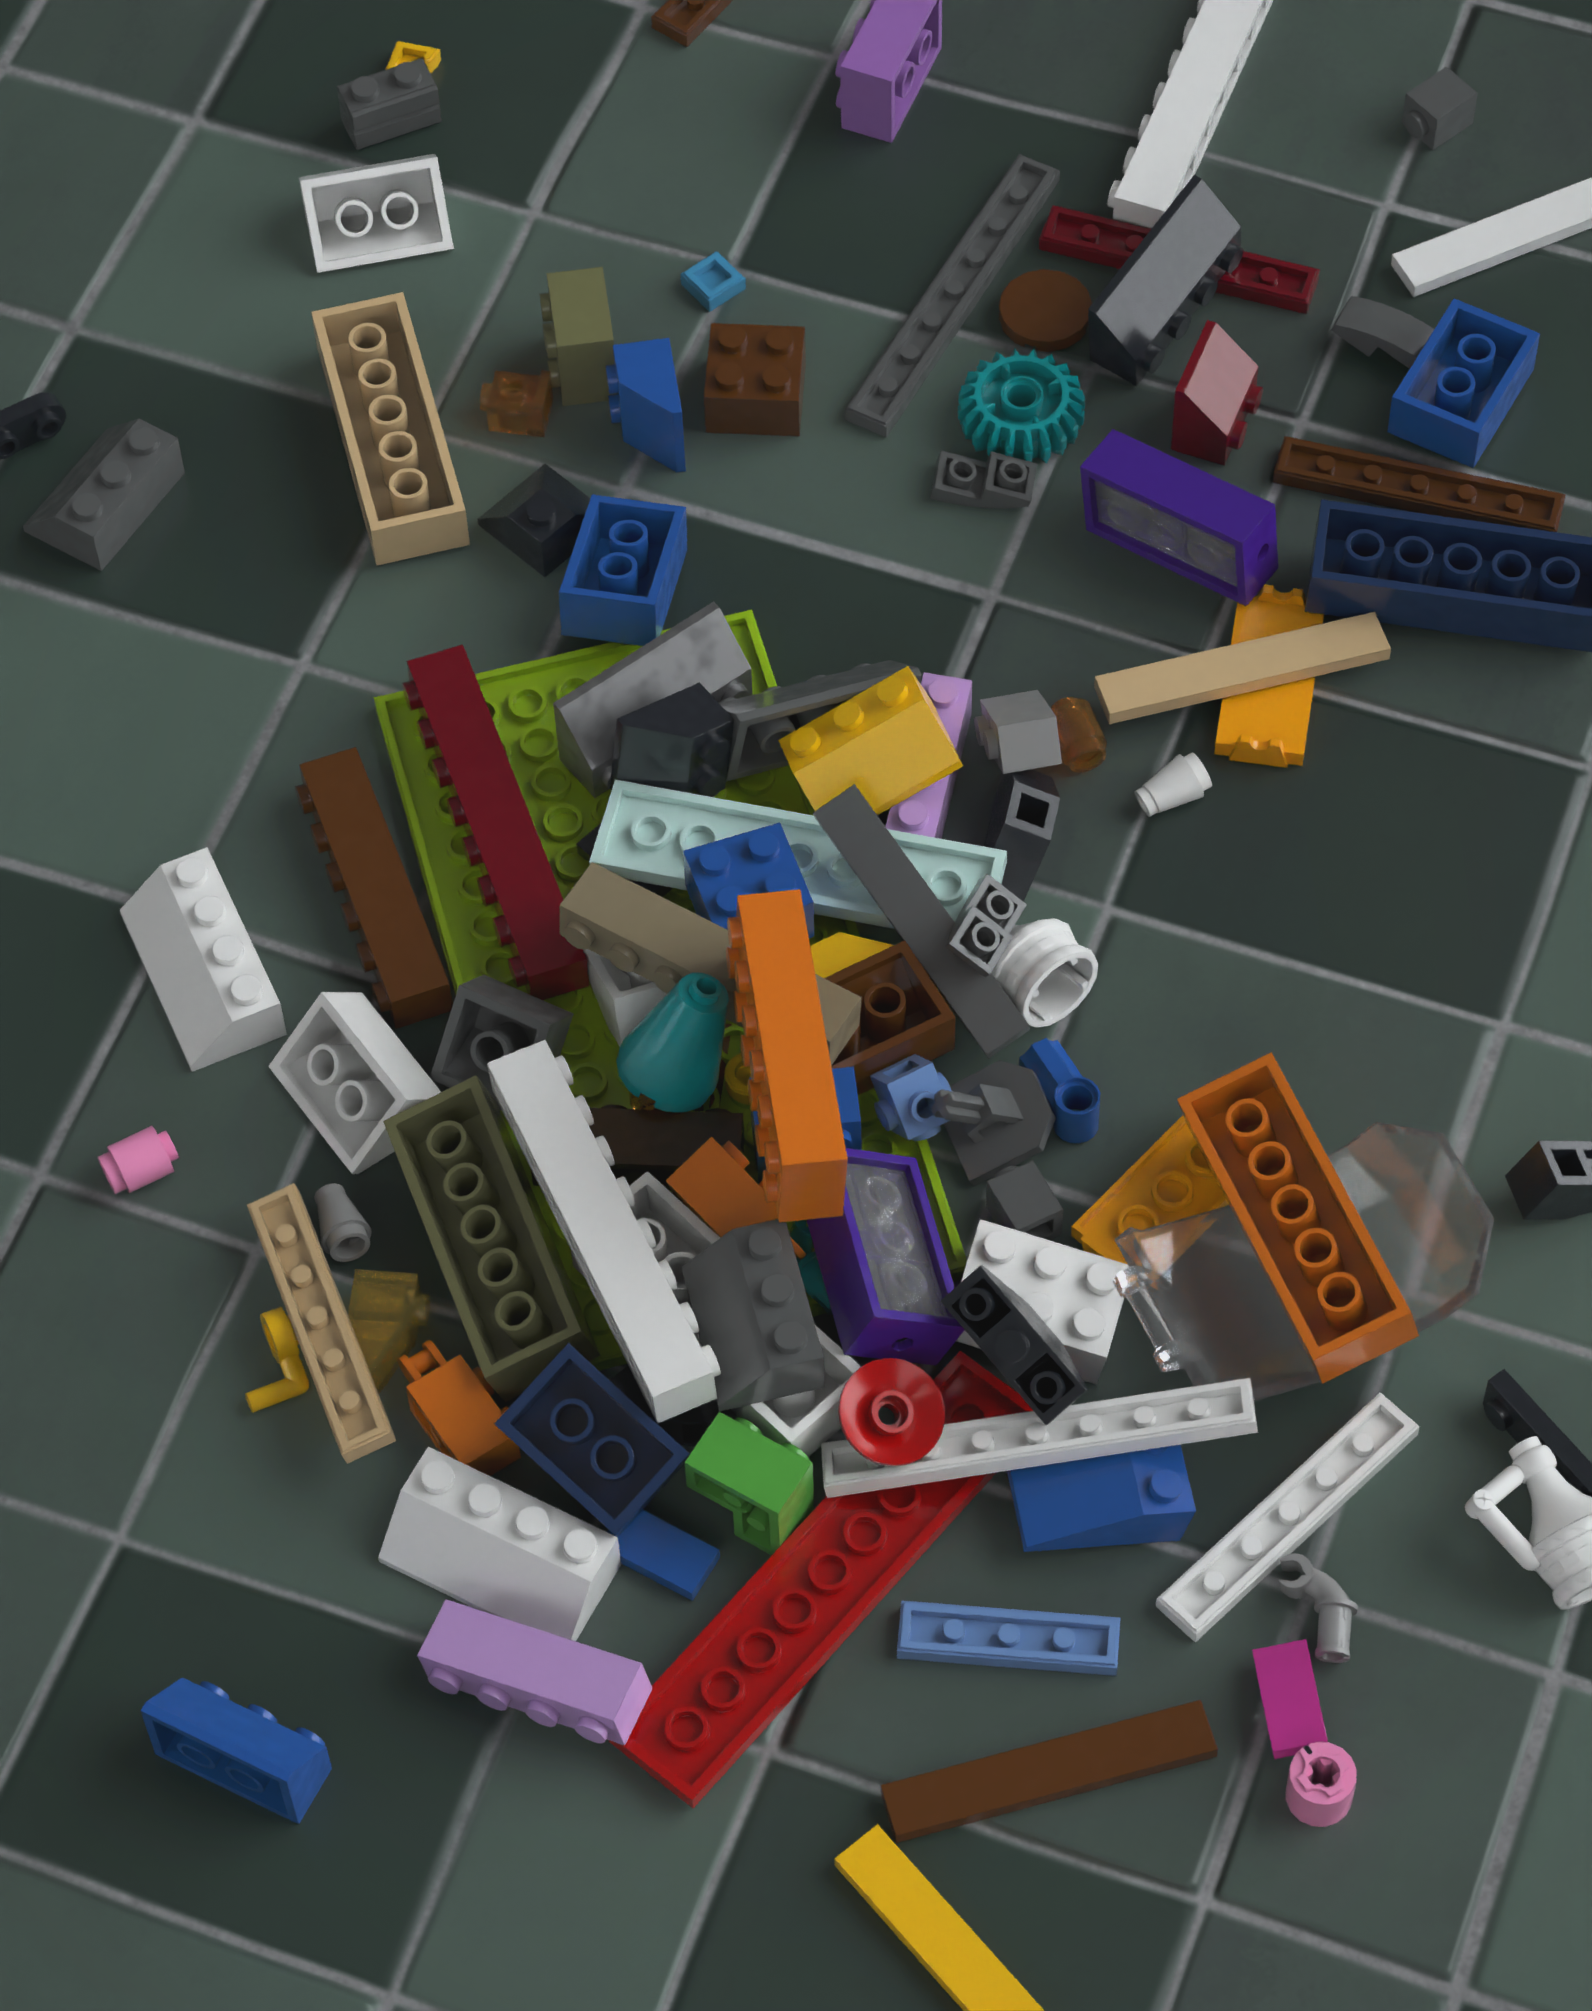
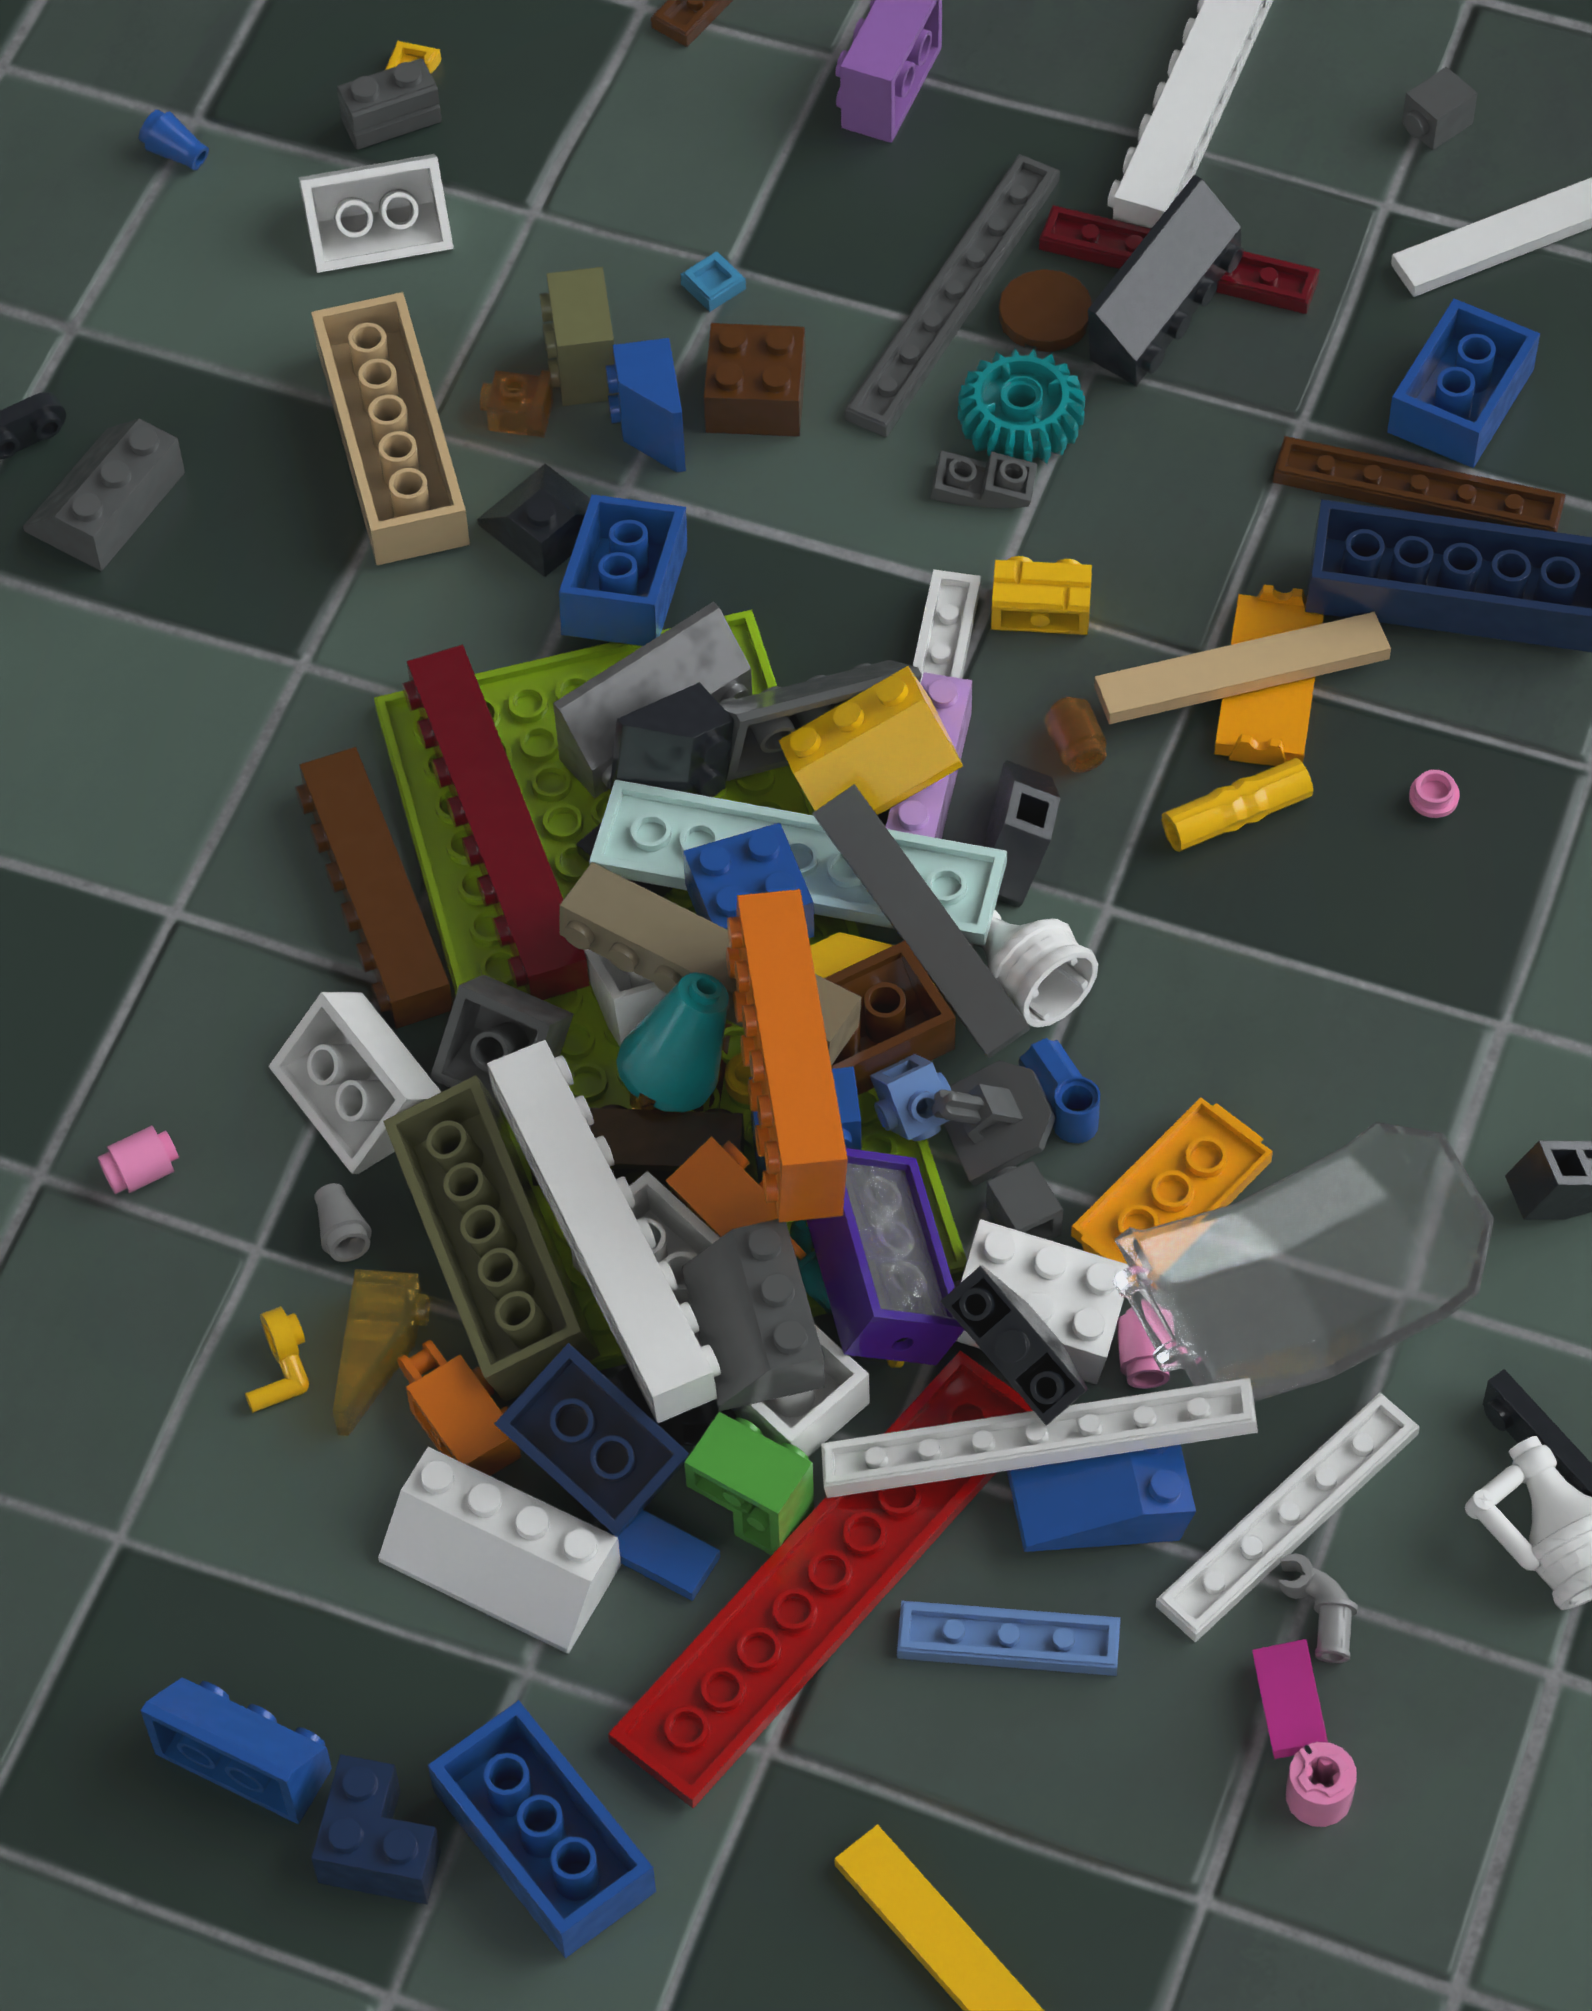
(171, 139): none -> blue cone
(202, 961): white slope -> none
(321, 1324): tan tile -> none
(363, 1844): none -> dark blue brick
(534, 1673): lavender brick -> none
(542, 1829): none -> blue brick
(911, 1398): red dish -> none
(947, 623): none -> white plate
(985, 925): dark grey slope -> none
(1018, 732): light grey brick -> none
(1041, 596): none -> yellow brick
(1048, 1771): reddish brown tile -> none
(1137, 1354): none -> bright pink brick
(1174, 785): white cone -> none
(1179, 517): dark purple brick -> none
(1214, 397): dark red slope -> none
(1237, 804): none -> yellow axle
(1298, 1218): orange brick -> none
(1374, 325): dark grey slope -> none
(1434, 794): none -> bright pink plate

